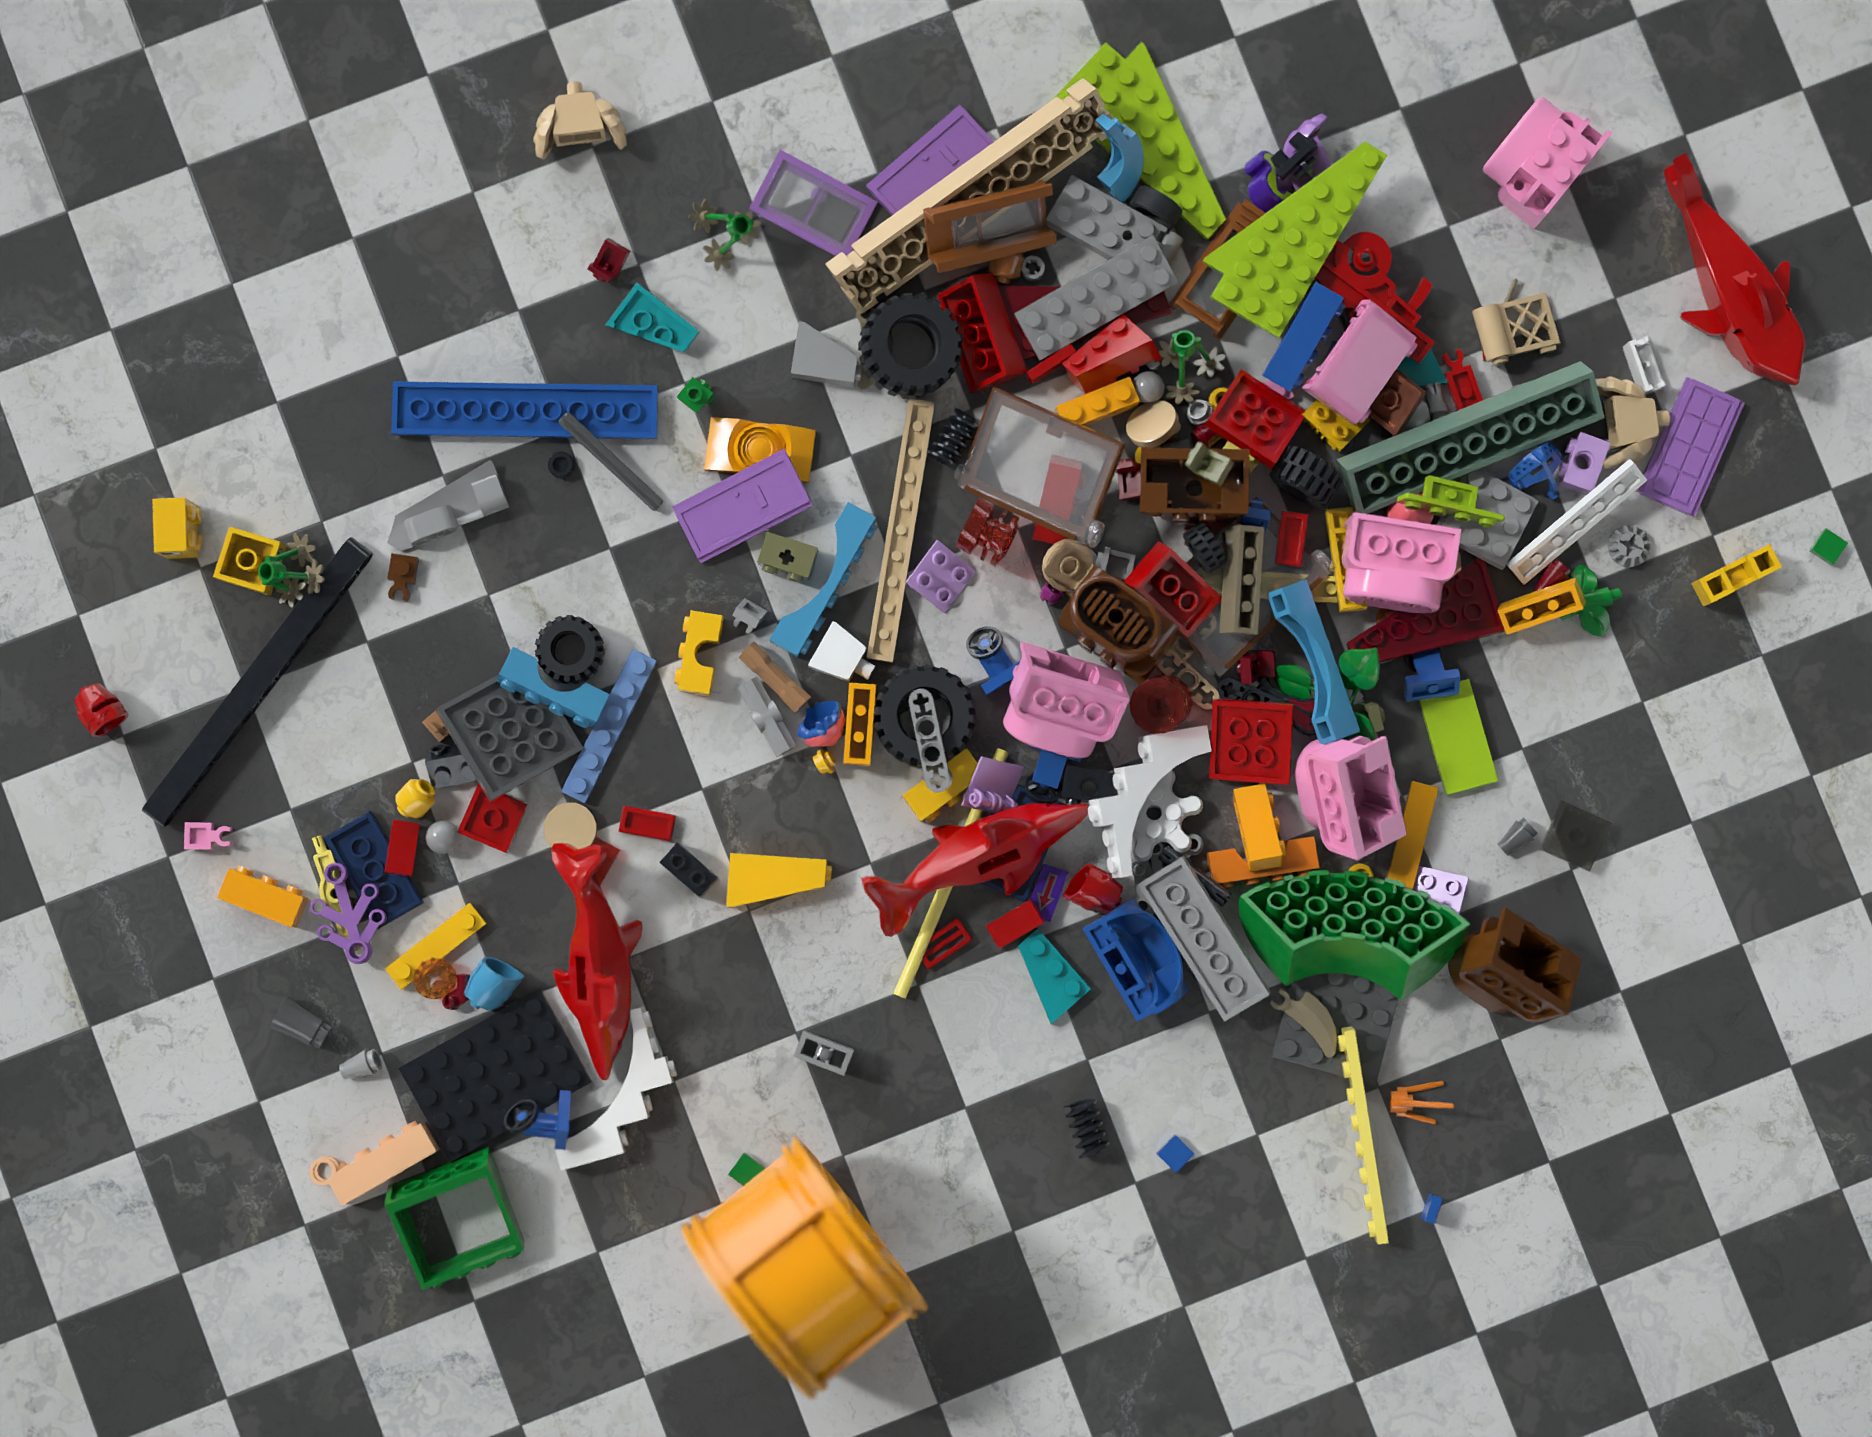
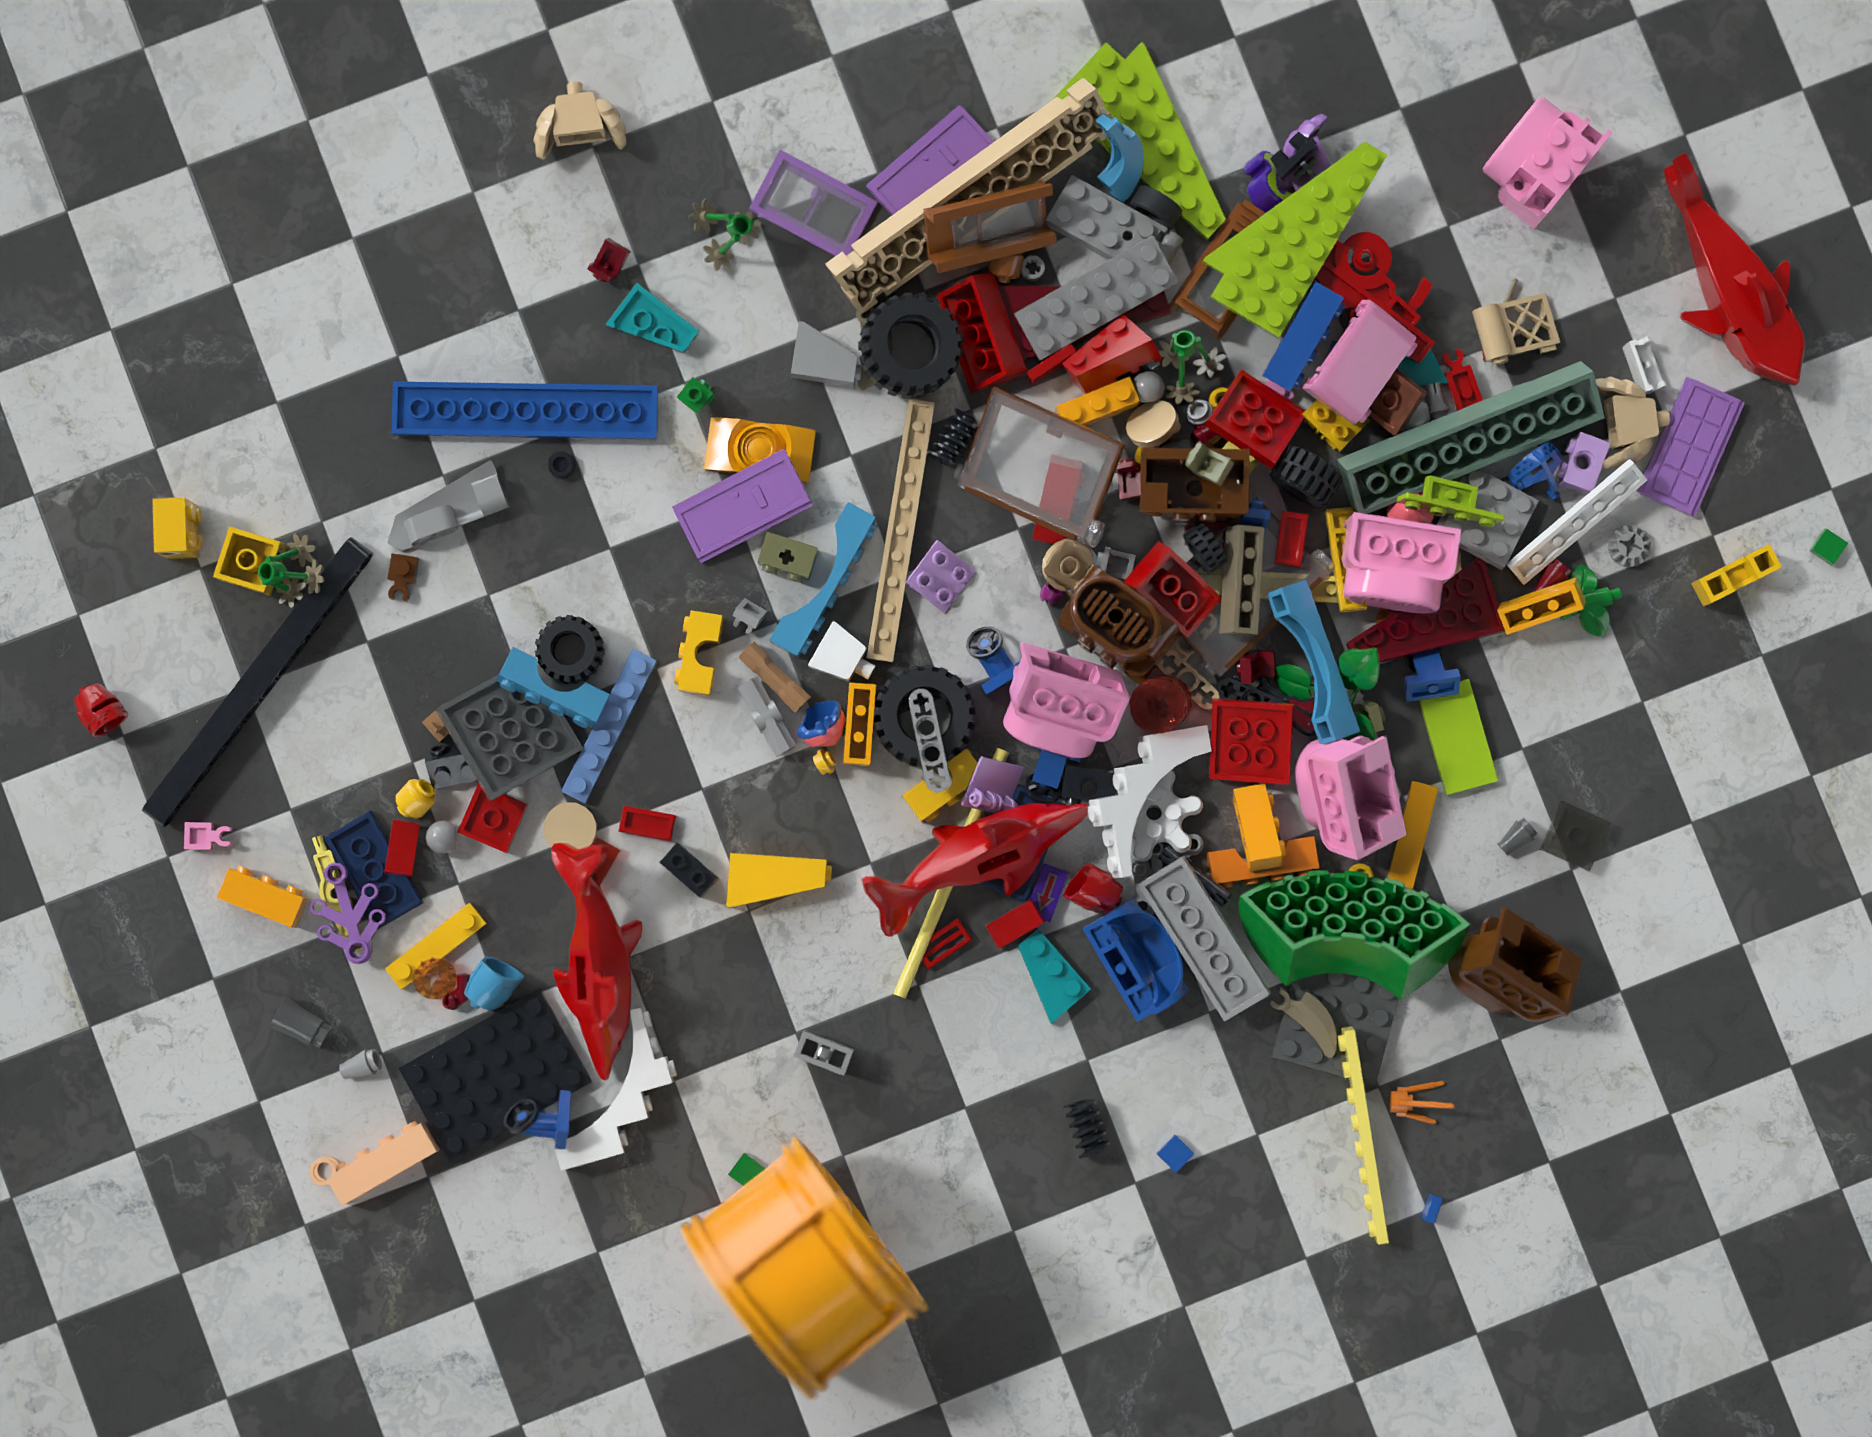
(436, 1182): green windscreen -> none
(610, 461): dark grey axle -> none
(987, 532): clear red wheel -> none
(1442, 887): hinge -> none

